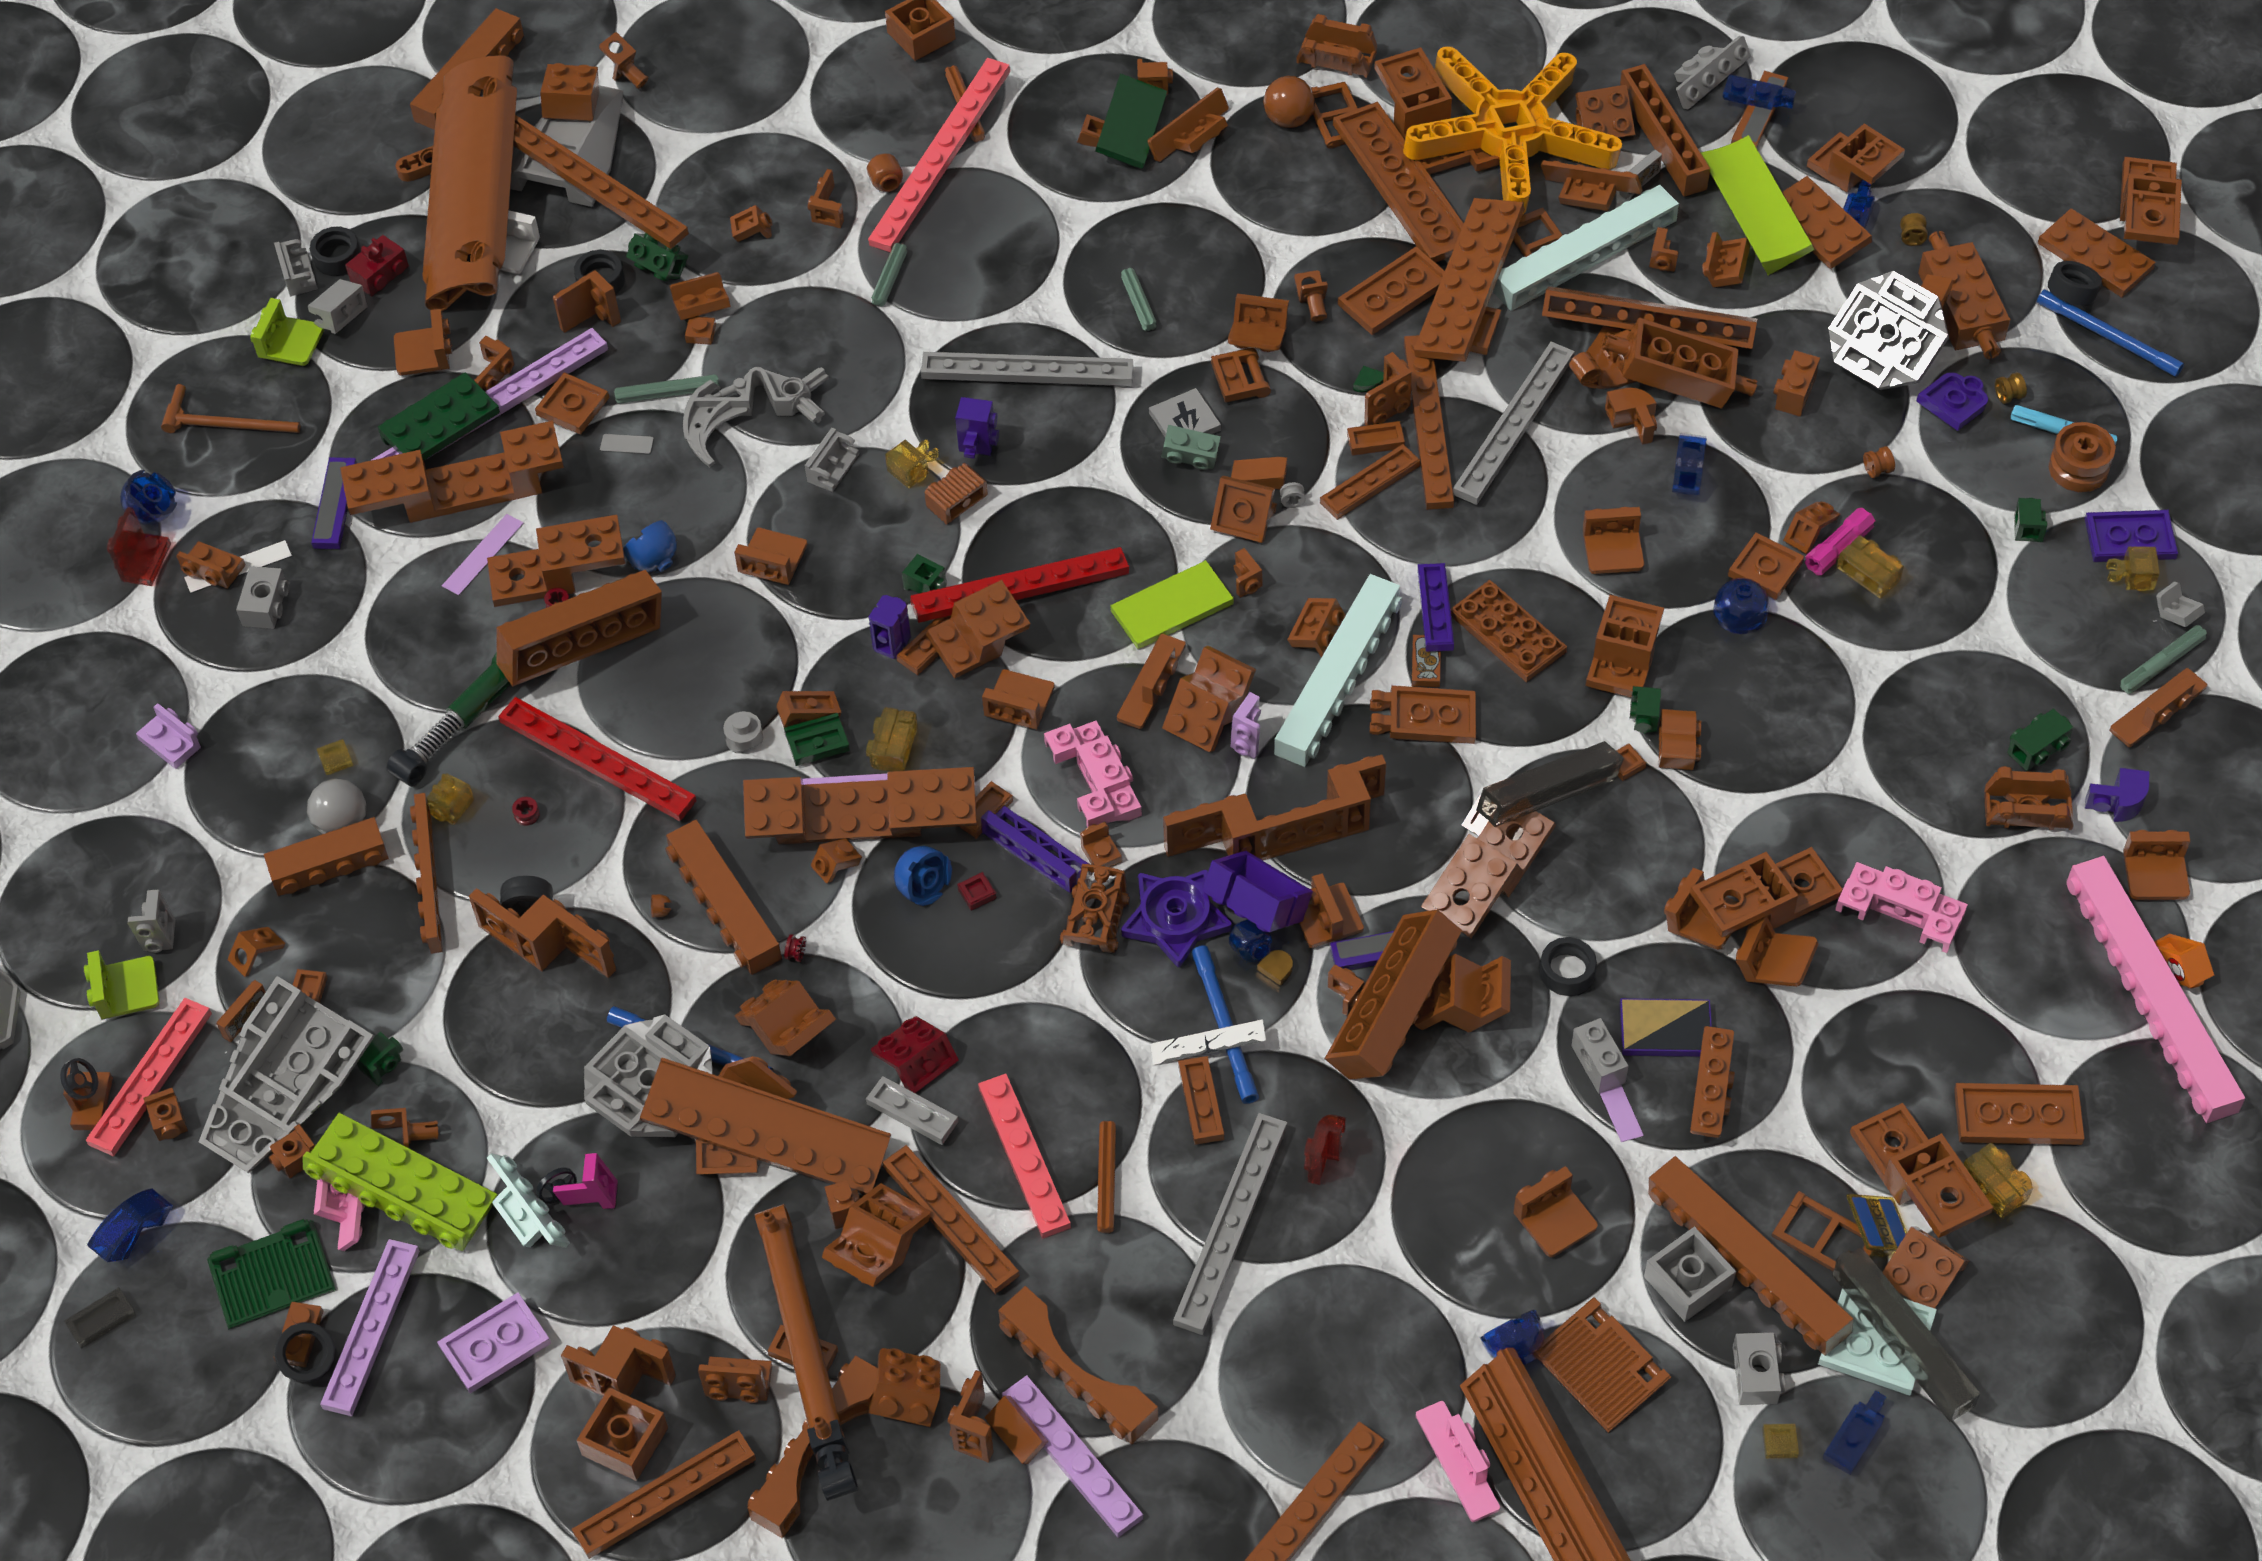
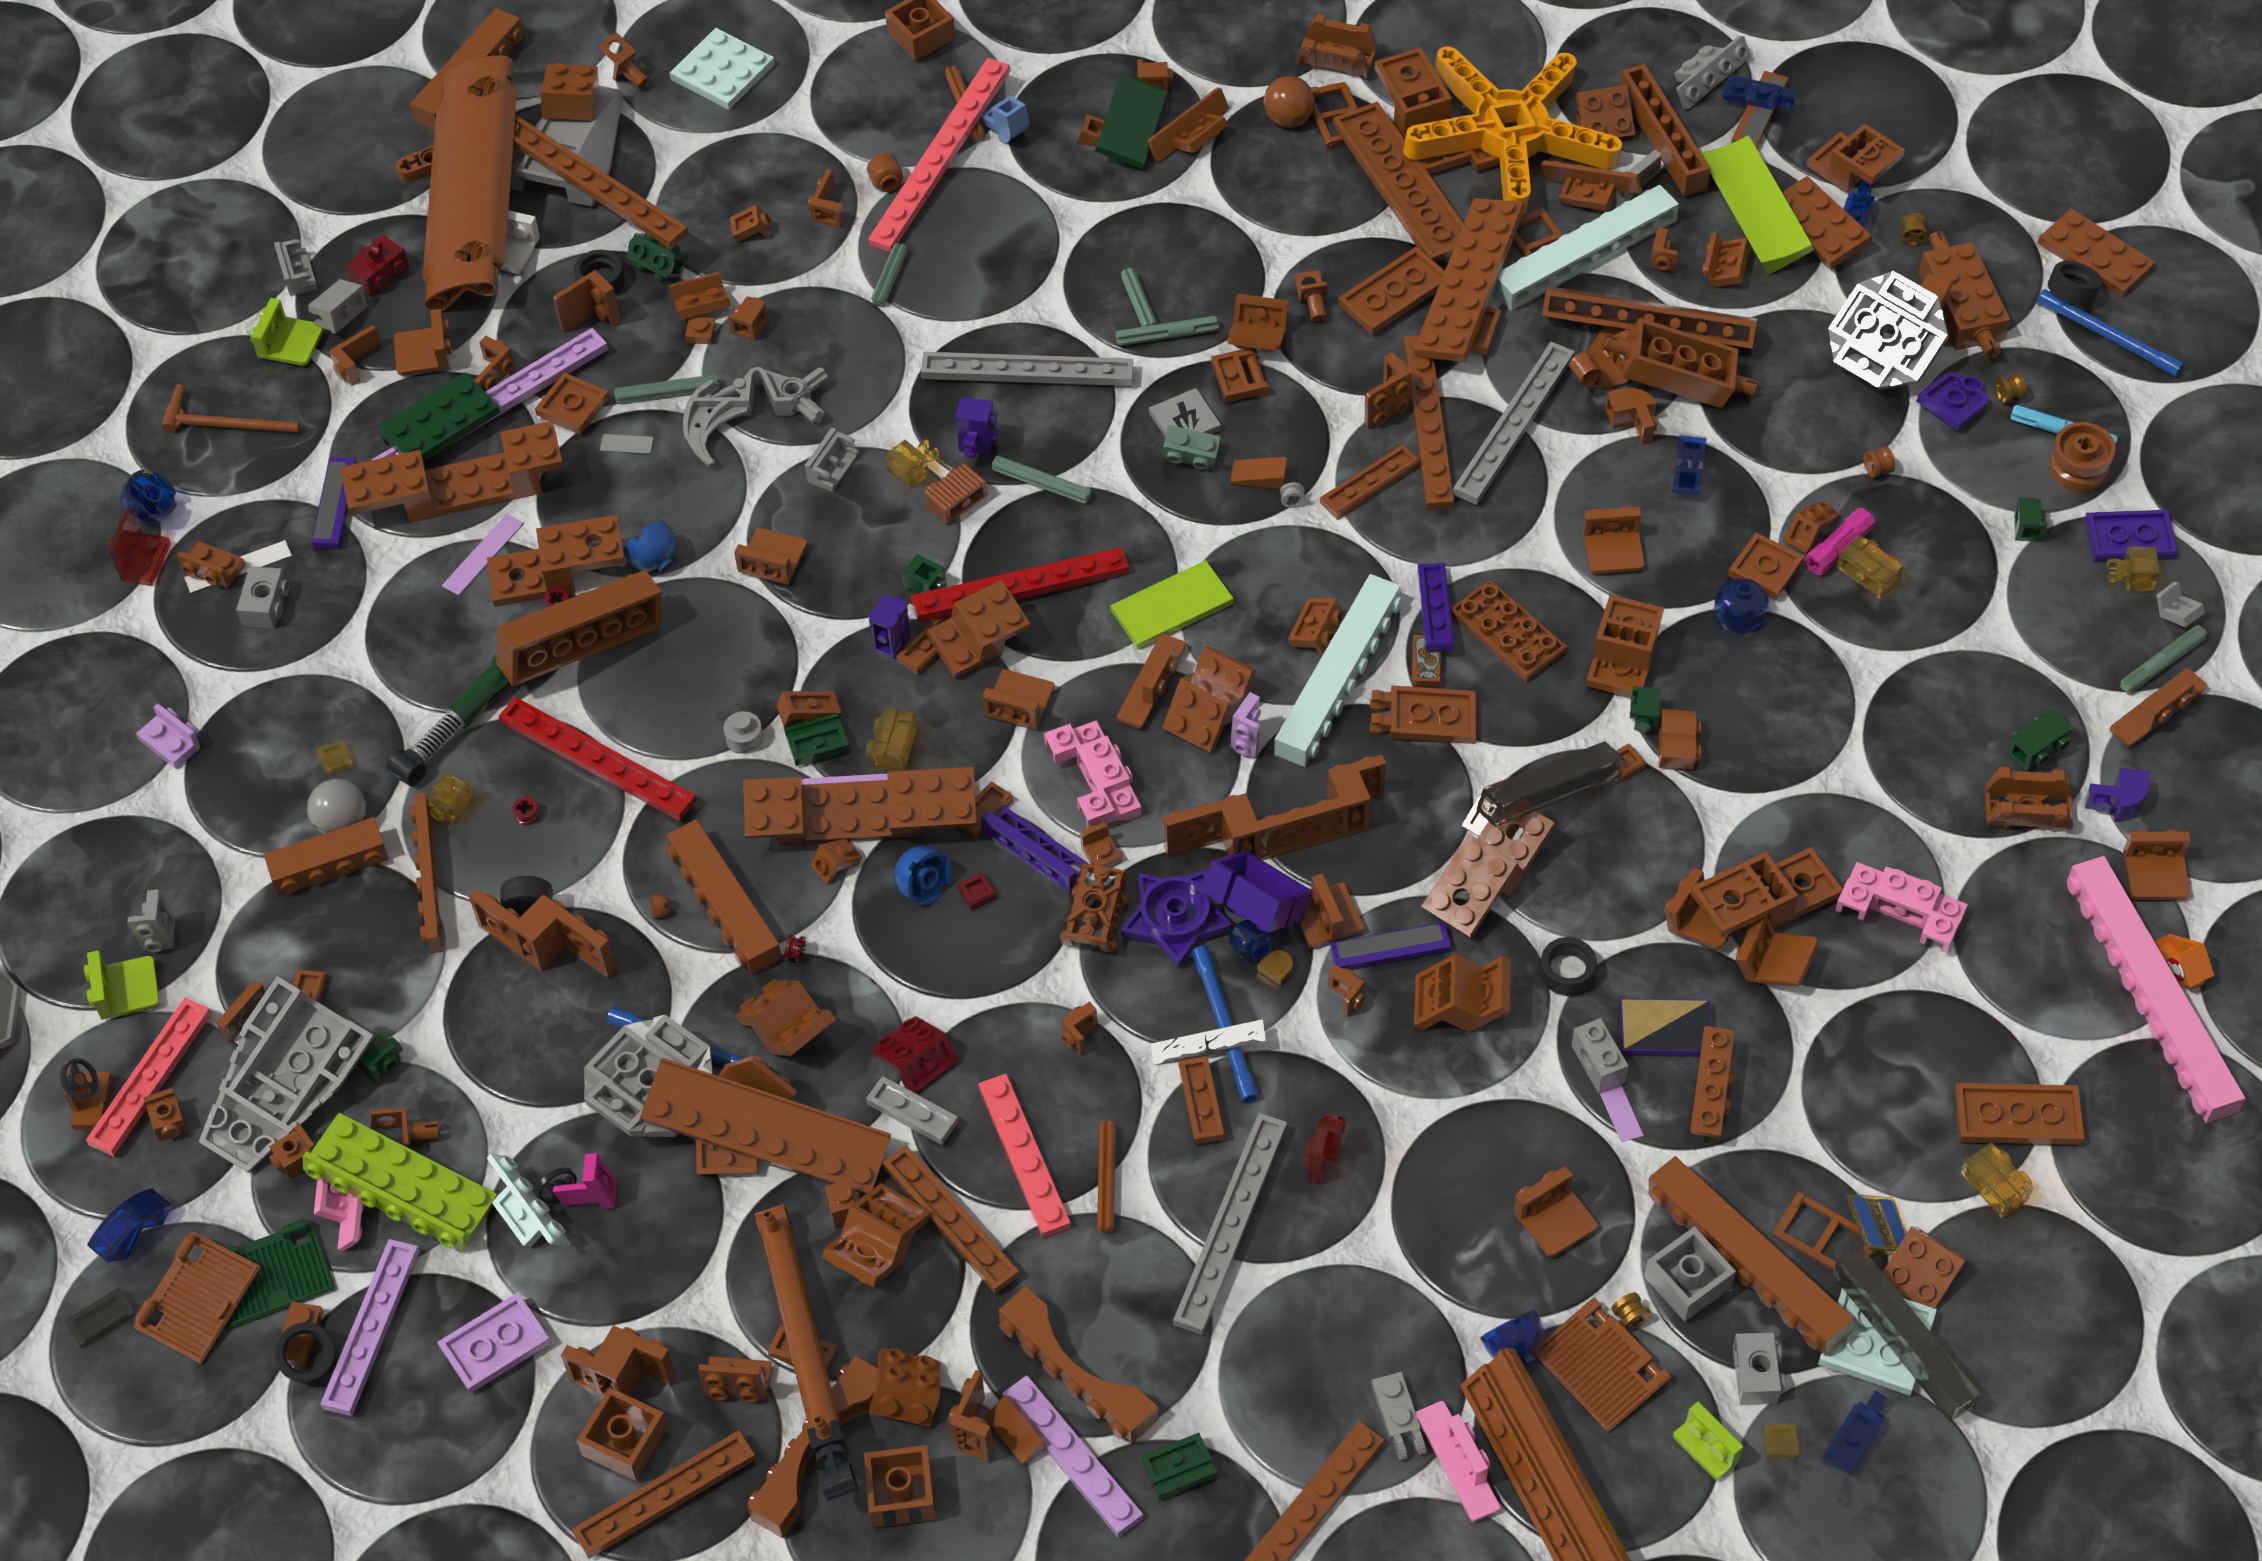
(196, 1297): none -> dark orange window
(253, 942): dark orange bracket -> none
(330, 237): black tyre -> none
(352, 349): none -> dark orange bracket
(722, 68): none -> light aqua plate
(748, 318): none -> dark orange brick
(899, 1486): none -> dark orange brick
(1007, 119): none -> medium blue brick
(1041, 479): none -> sand green axle
(1076, 1024): none -> dark orange bracket
(1167, 330): none -> sand green axle
(1179, 1466): none -> dark green plate
(1243, 509): dark orange bracket -> none
(1248, 573): dark orange bracket -> none
(1368, 379): dark green tile -> none
(1375, 438): dark orange tile -> none
(1393, 995): dark orange brick -> none
(1398, 1413): none -> light grey hinge
(1631, 1311): none -> pearl gold wheel
(1708, 1442): none -> lime bracket
(1797, 383): dark orange brick -> none
(1921, 1170): dark orange bracket -> none
(2150, 200): dark orange bracket -> none

